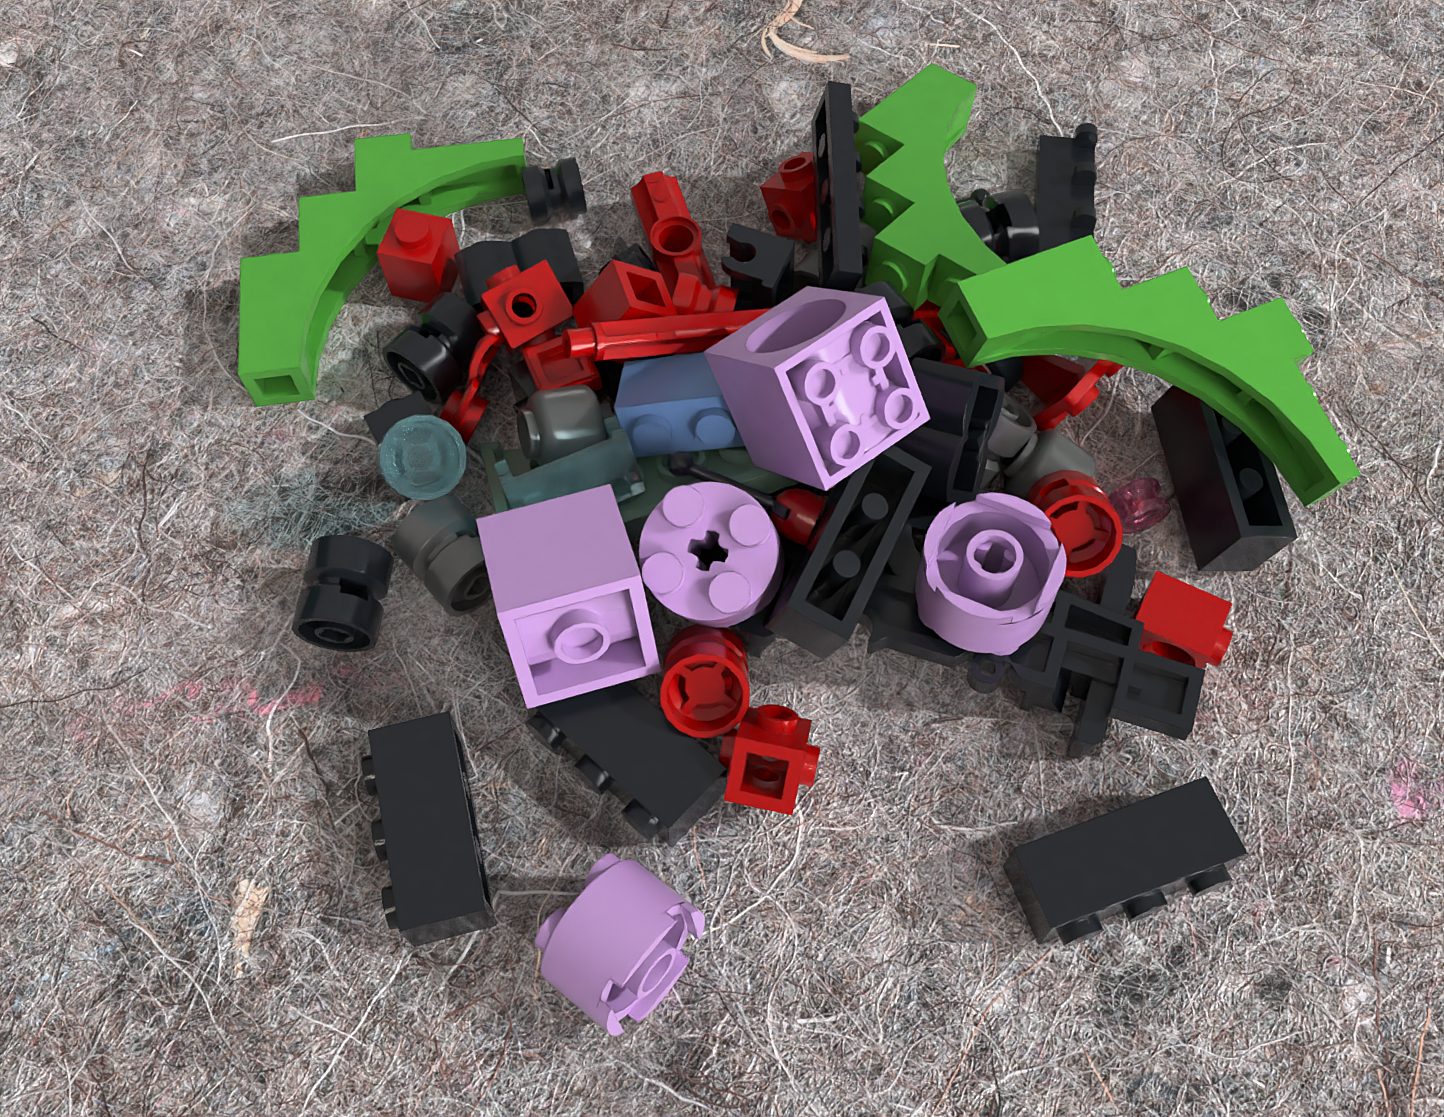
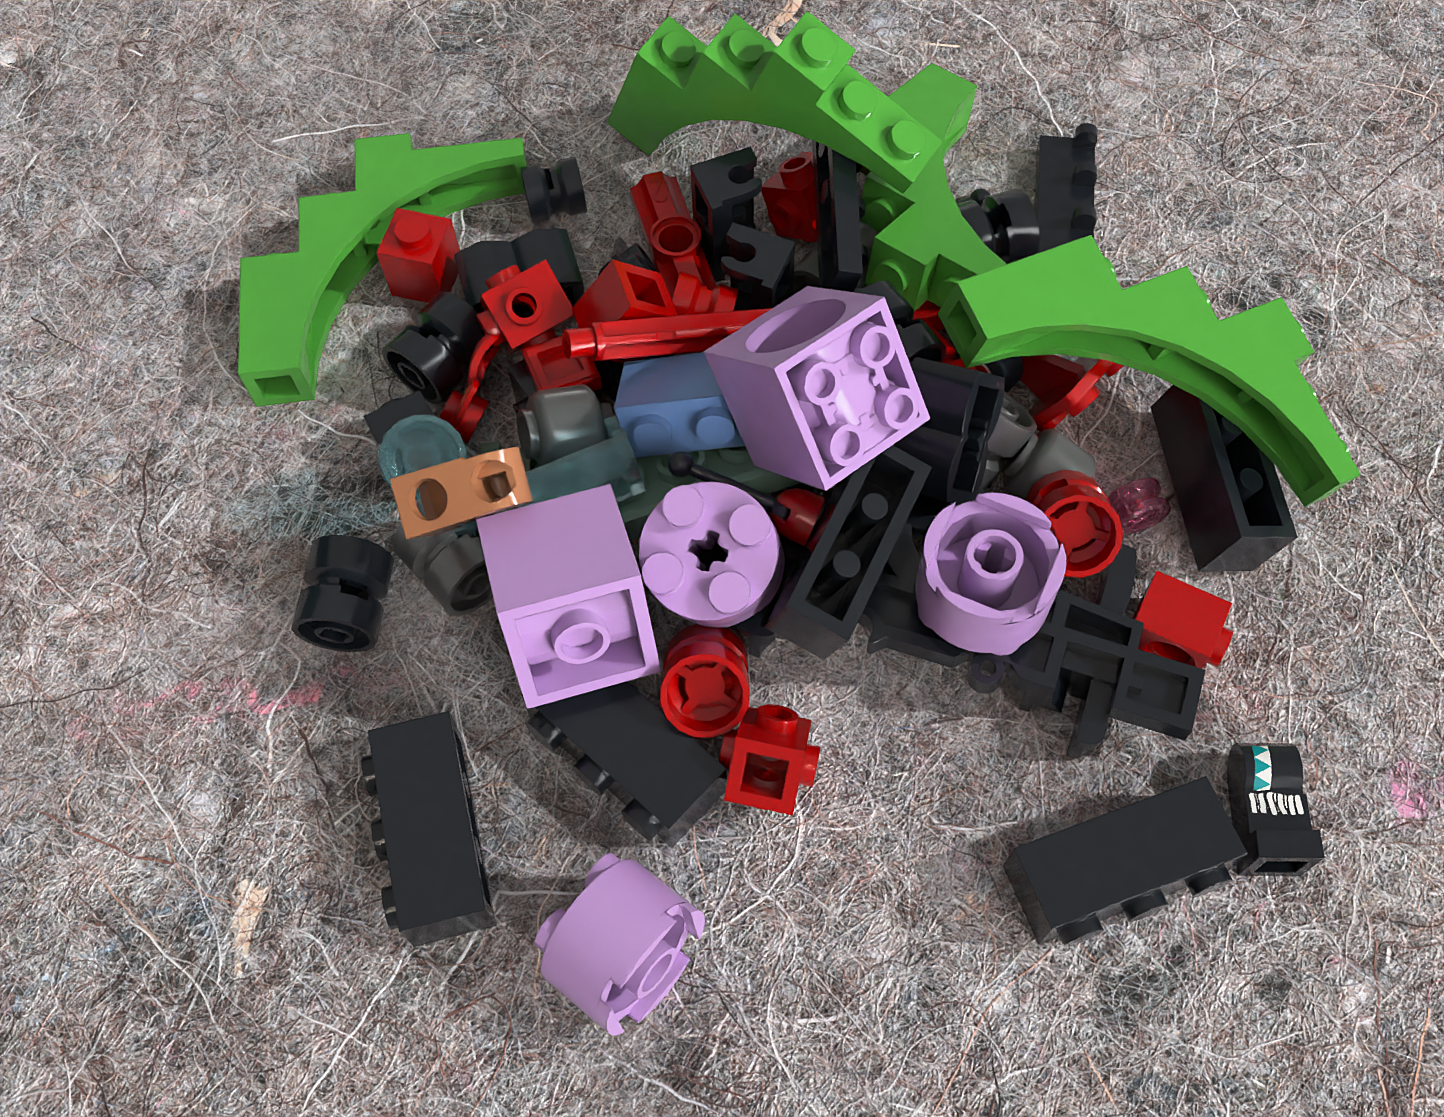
(461, 491): none -> nougat leg
(721, 196): none -> black hinge
(790, 87): none -> bright green arch
(1271, 810): none -> black leg

